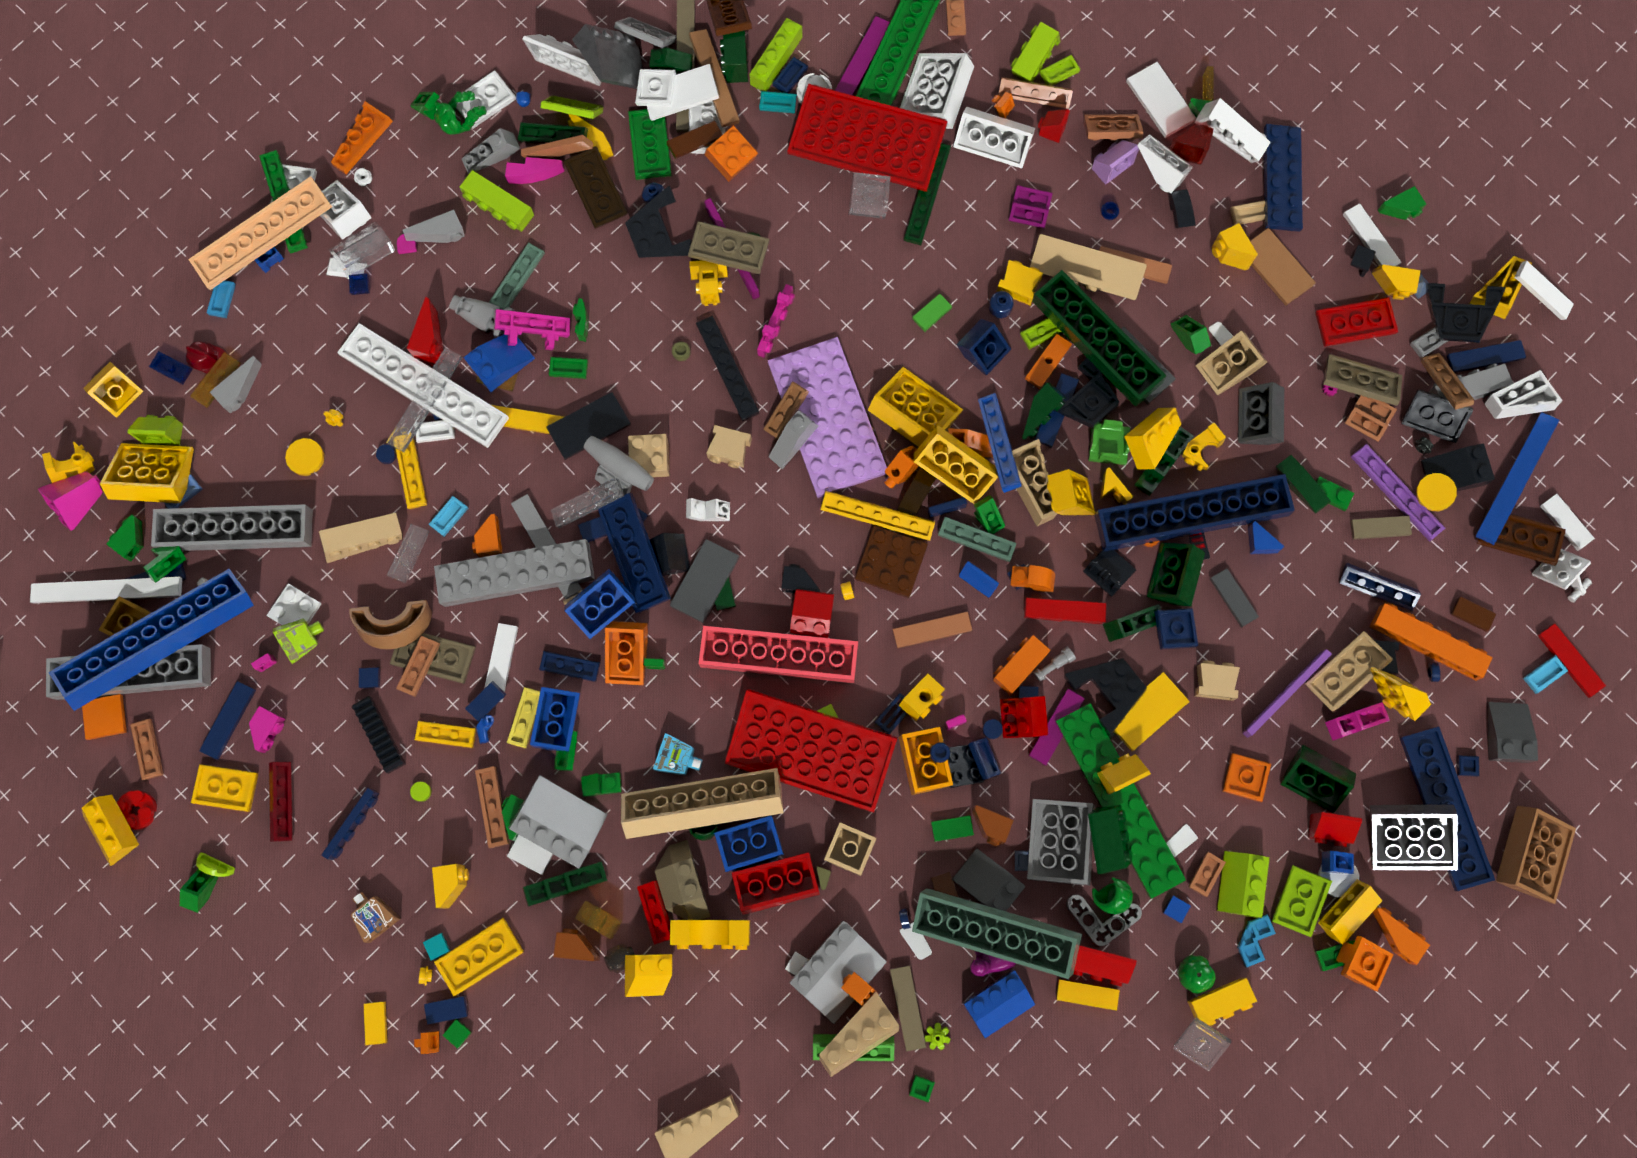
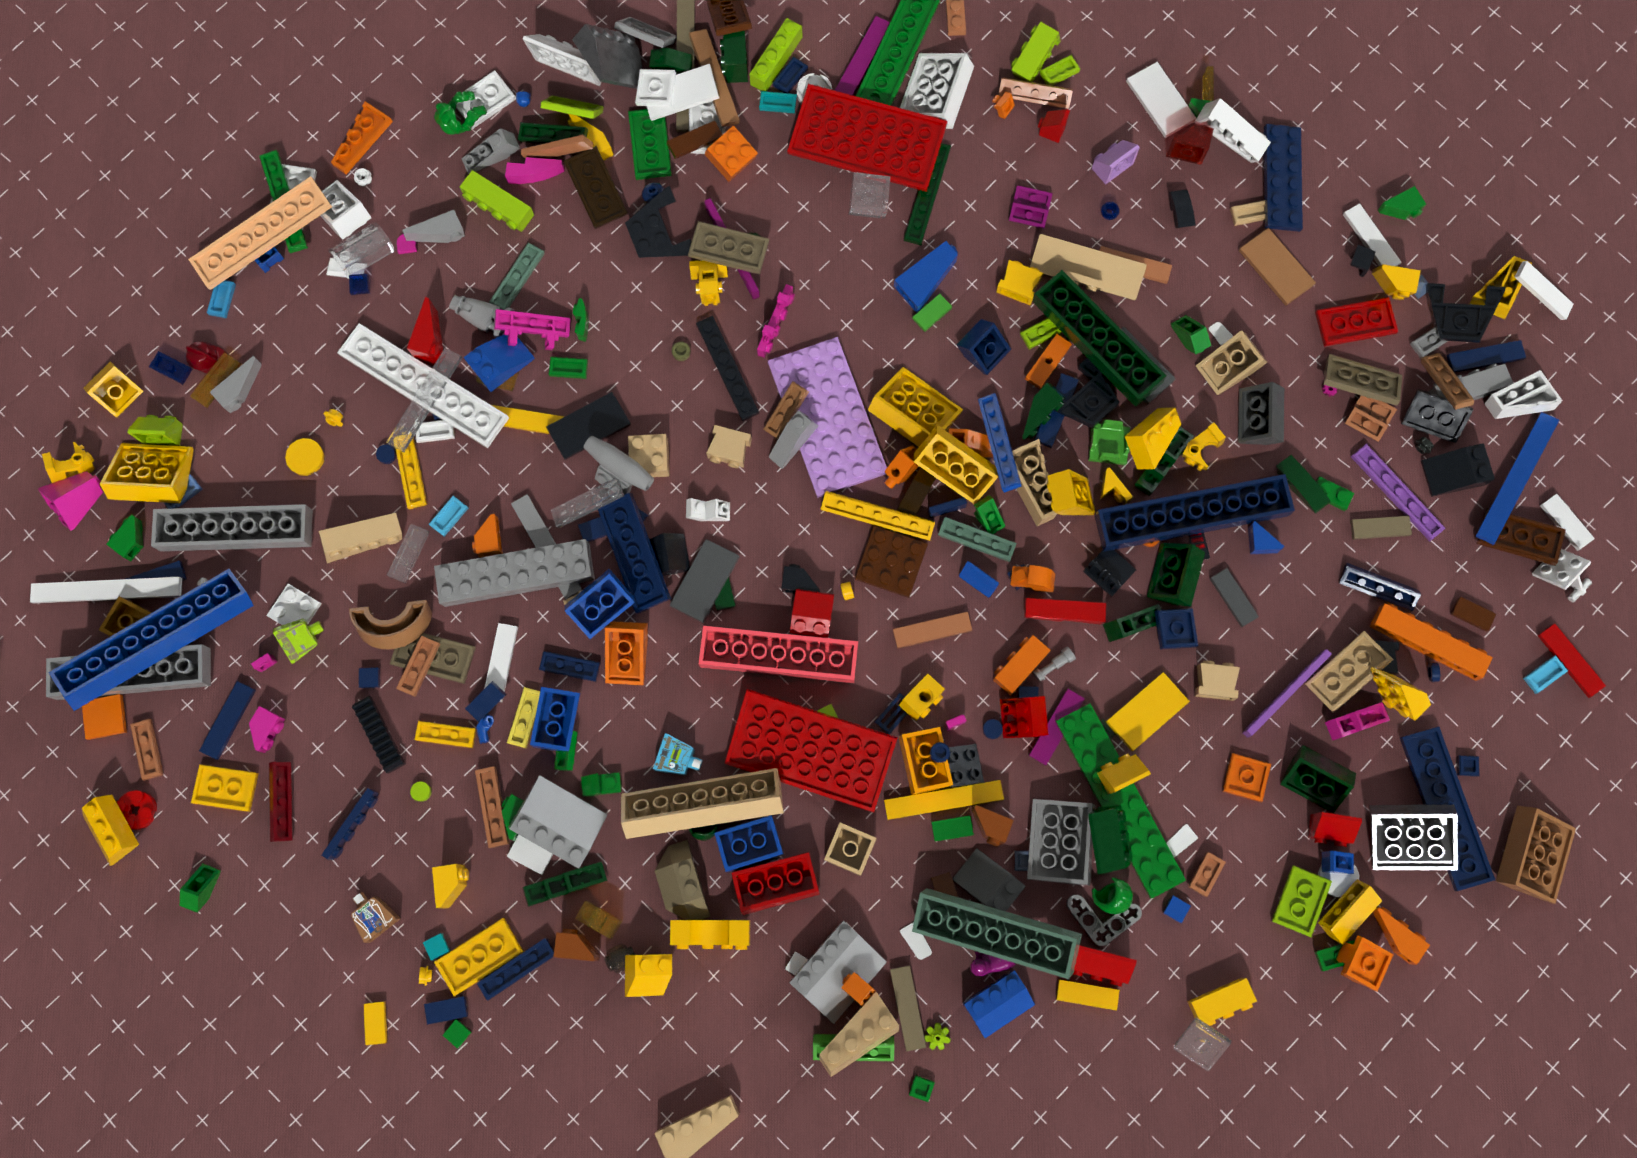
(166, 560): green slope -> none
(213, 866): lime tile -> none
(425, 103): green slope -> none
(428, 1042): orange tile -> none
(516, 969): none -> dark blue plate
(654, 663): green tile -> none
(655, 911): red plate -> none
(824, 876): olive slope -> none
(904, 918): dark blue tile -> none
(925, 276): none -> blue slope
(943, 799): none -> yellow tile
(984, 758): dark blue tile -> none
(994, 137): white slope -> none
(1001, 304): dark blue head -> none
(1113, 126): nougat plate -> none
(1116, 683): black wing -> none
(1166, 166): white slope -> none
(1188, 973): green piece -> none
(1234, 248): yellow slope -> none
(1243, 884): lime slope -> none
(1248, 945): dark azure tile -> none
(1436, 492): yellow tile -> none
(1511, 733): dark grey slope -> none

